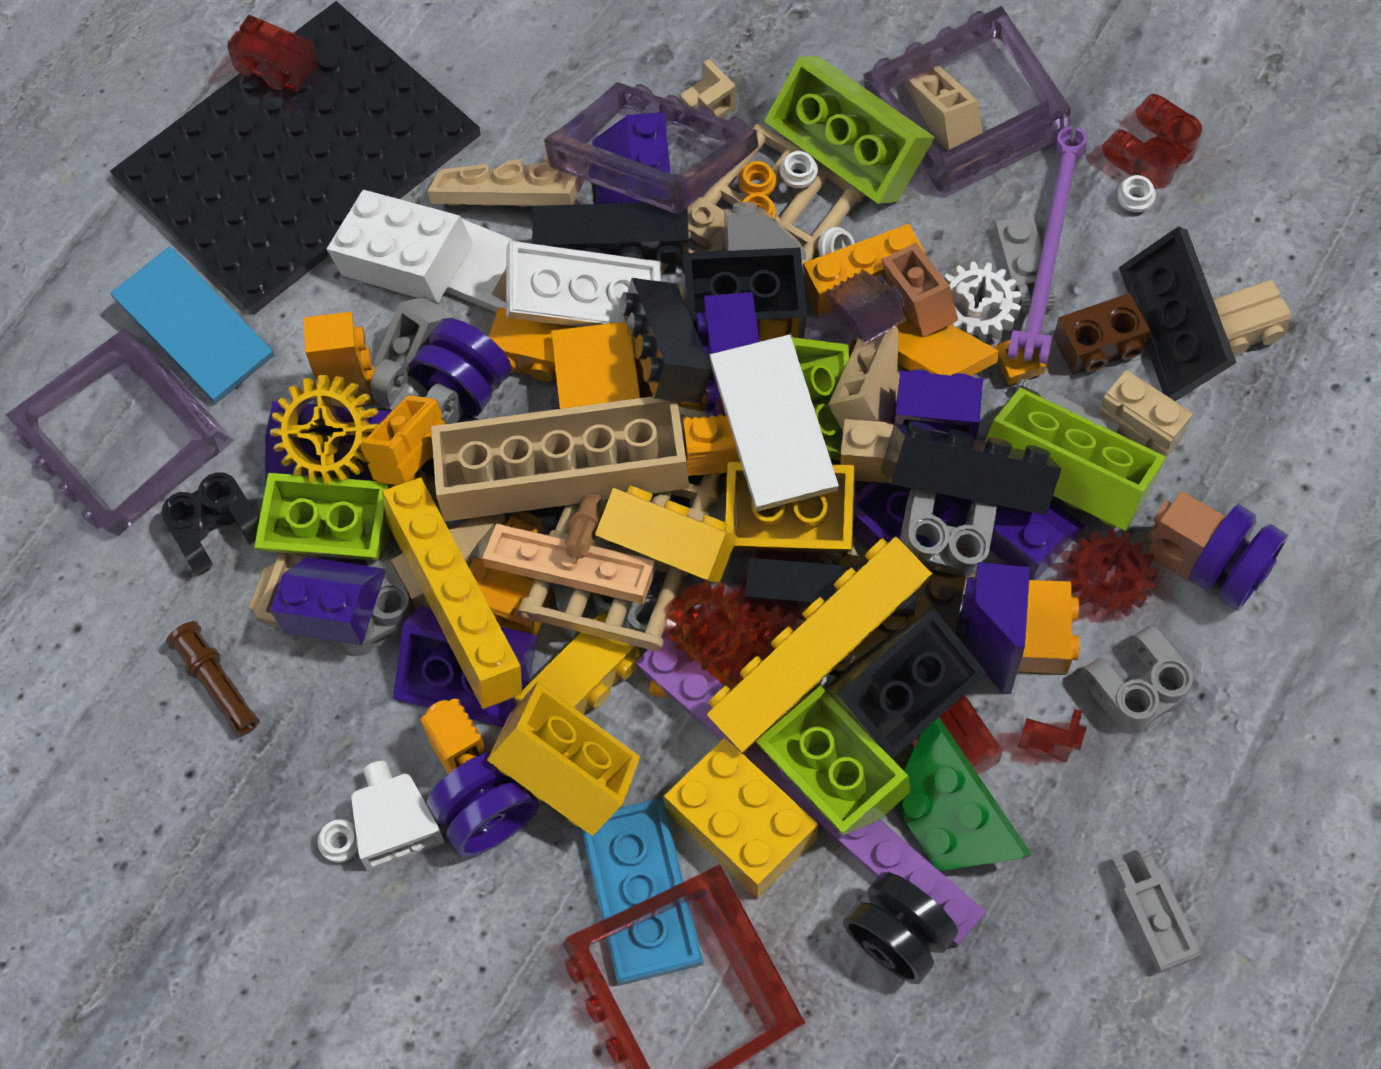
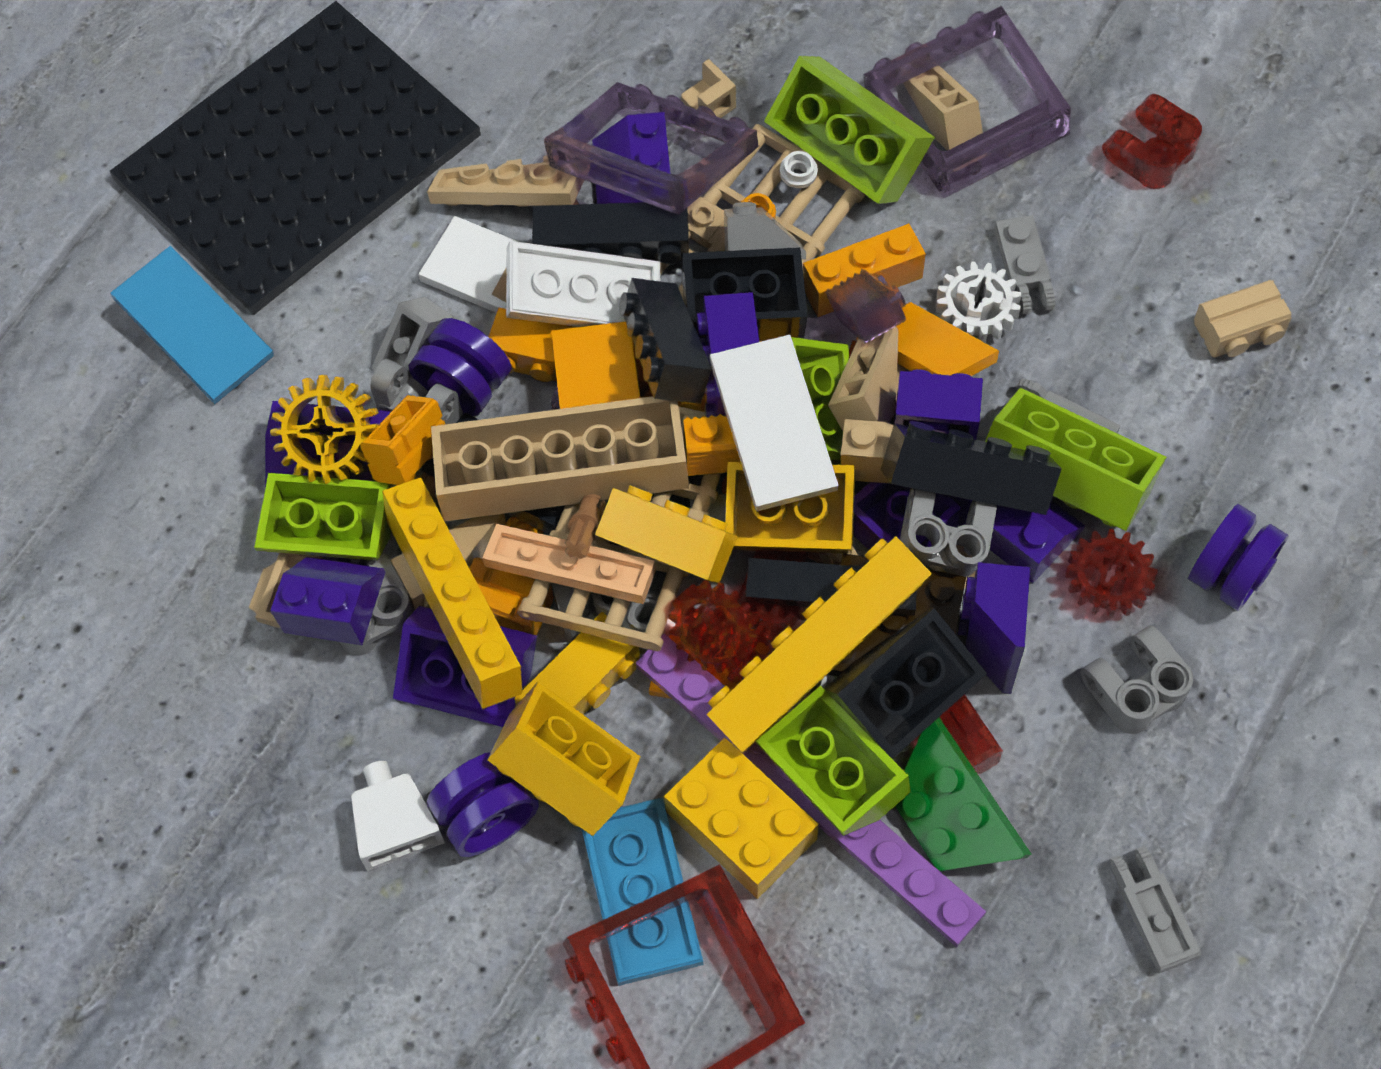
(204, 664): reddish brown pin -> none
(206, 515): black piece -> none
(207, 434): clear purple windscreen -> none
(272, 54): clear red brick -> none
(330, 833): white plate -> none
(339, 349): light orange brick -> none
(400, 246): white brick -> none
(452, 734): light orange brick -> none
(757, 171): light orange plate -> none
(834, 239): white plate -> none
(900, 927): black wheel -> none
(923, 288): nougat brick -> none
(1017, 368): light orange plate -> none
(1032, 337): medium lavender hinge -> none
(1049, 628): light orange brick -> none
(1049, 741): clear red bracket -> none
(1098, 326): reddish brown brick -> none
(1136, 185): white plate -> none
(1145, 414): tan brick -> none
(1177, 305): black plate -> none
(1182, 533): nougat brick -> none

